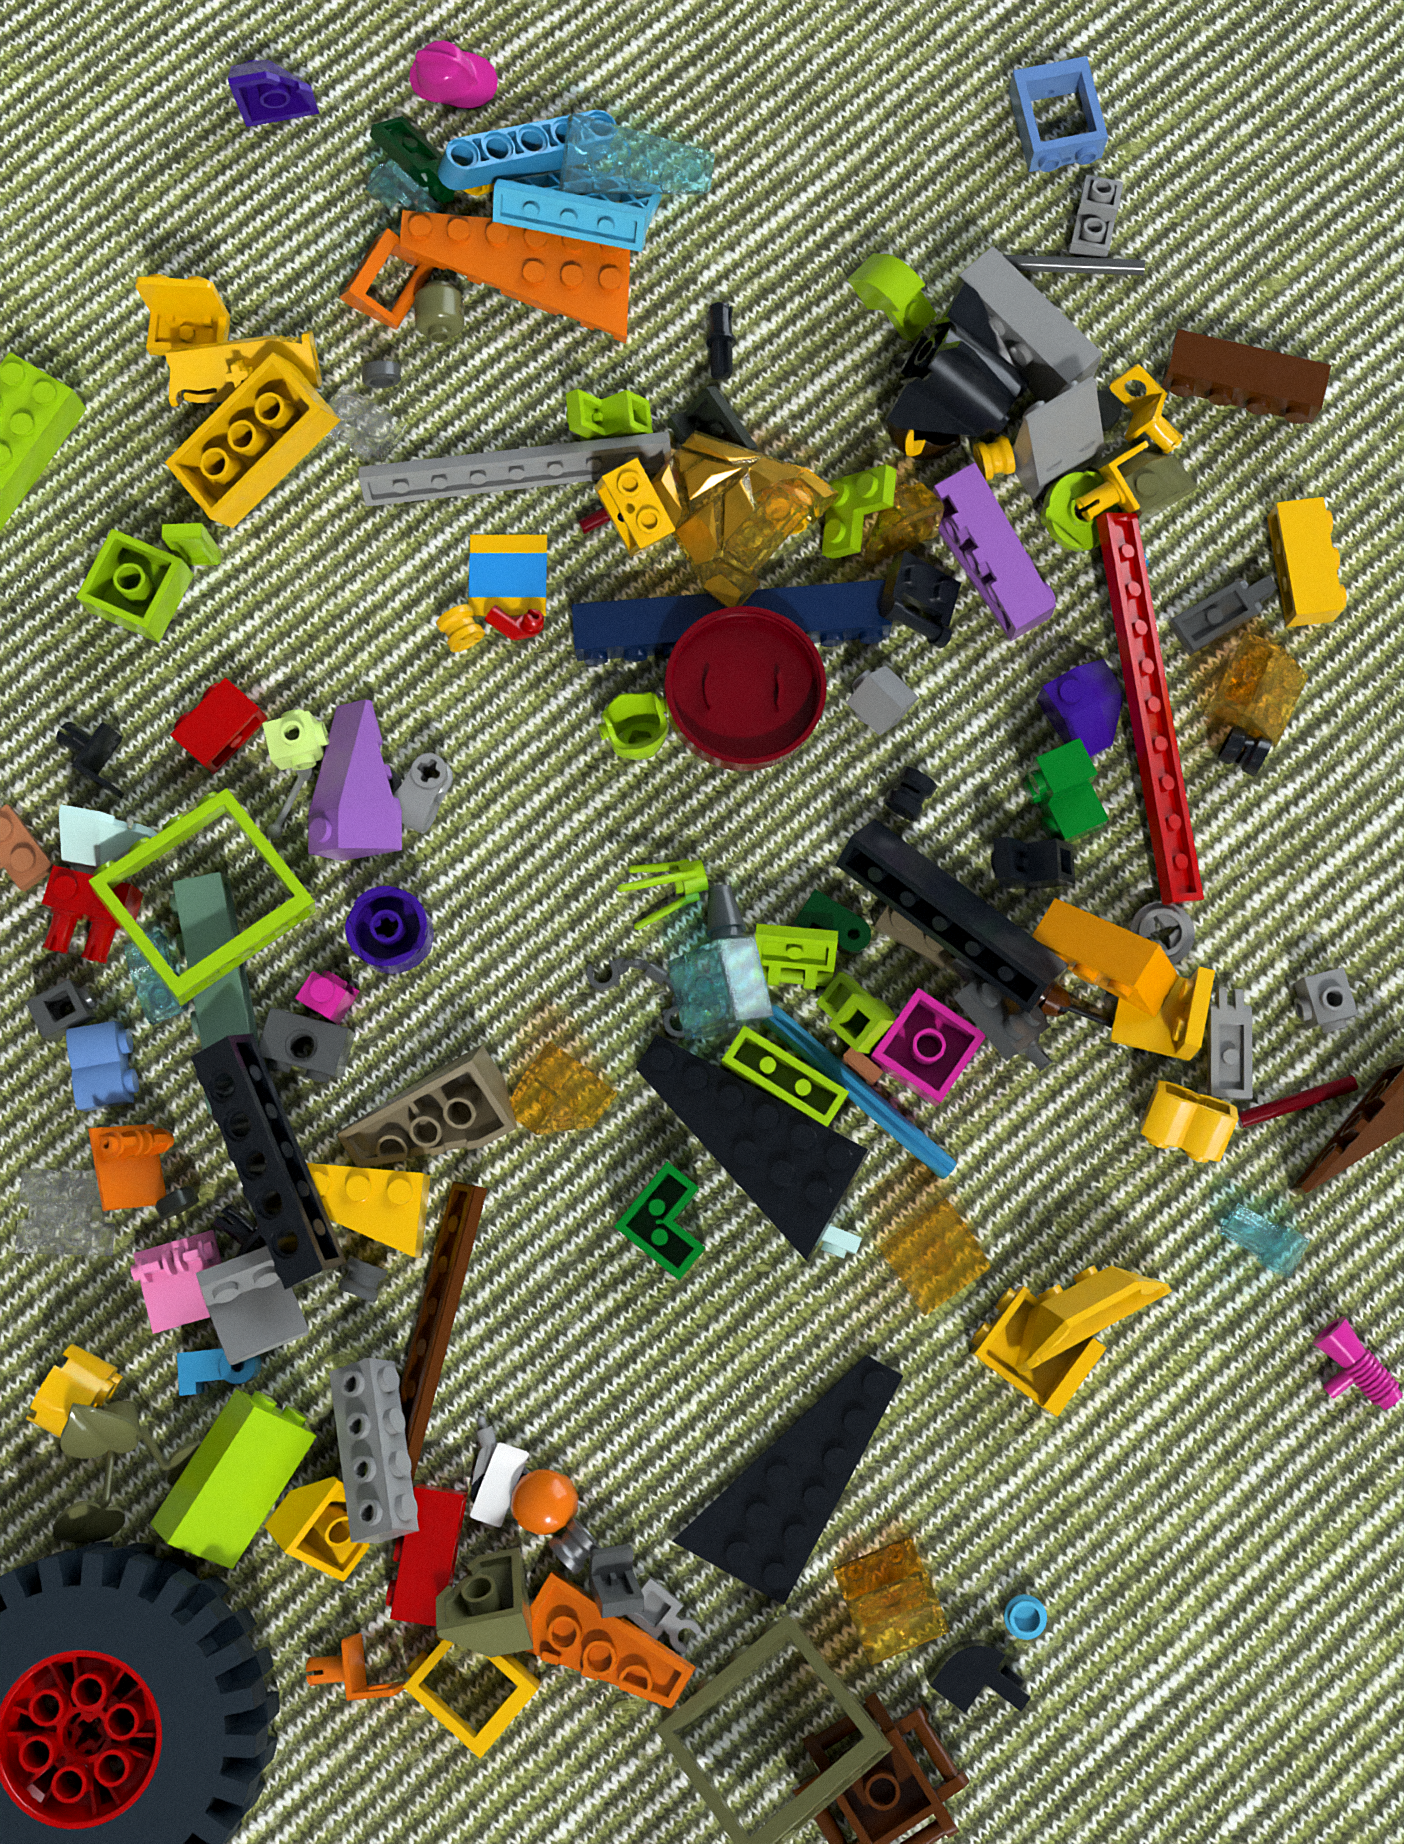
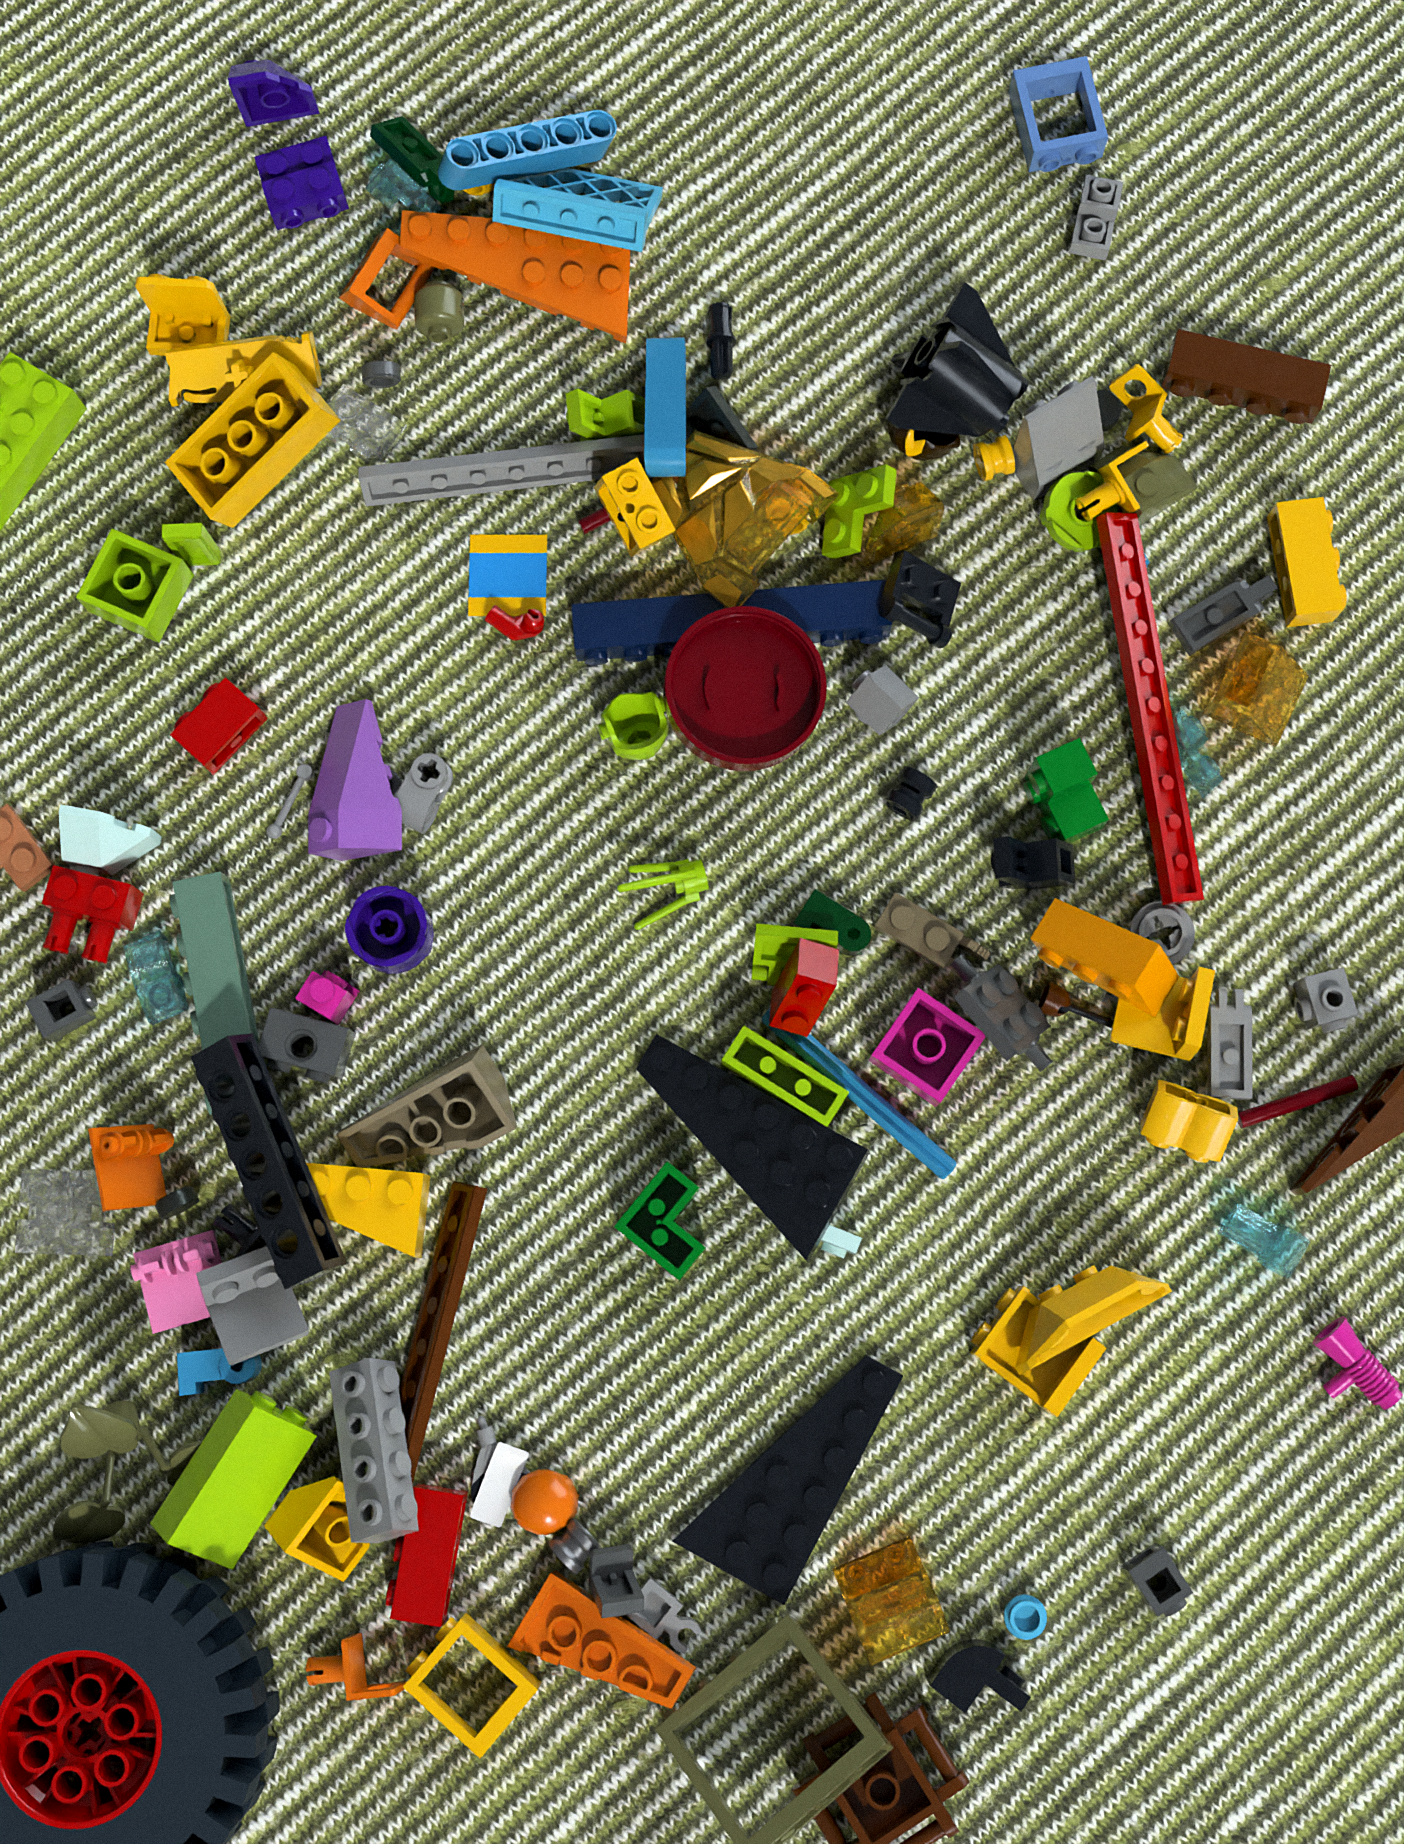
(82, 1381): yellow brick -> none
(92, 751): black bracket -> none
(101, 1065): medium blue brick -> none
(240, 947): lime window -> none
(296, 740): yellowish green brick -> none
(301, 183): none -> dark purple plate
(362, 1279): dark grey wheel -> none
(452, 76): dark pink piece -> none
(460, 628): yellow wheel -> none
(488, 1606): olive slope -> none
(559, 1094): clear yellow slope -> none
(625, 161): clear light blue wing -> none
(653, 972): dark grey piece -> none
(665, 407): none -> dark azure beam
(720, 988): clear light blue brick -> none
(723, 914): dark grey cone -> none
(804, 987): none -> red brick
(855, 1013): lime brick -> none
(862, 1066): nougat tile -> none
(895, 288): lime brick -> none
(934, 1256): clear yellow slope -> none
(951, 915): black brick -> none
(992, 553): medium lavender wedge -> none
(1033, 330): light grey brick -> none
(1077, 265): dark grey bar -> none
(1084, 705): dark purple slope -> none
(1174, 1590): none -> dark grey brick
(1199, 769): none -> clear light blue slope
(1252, 754): black wheel -> none

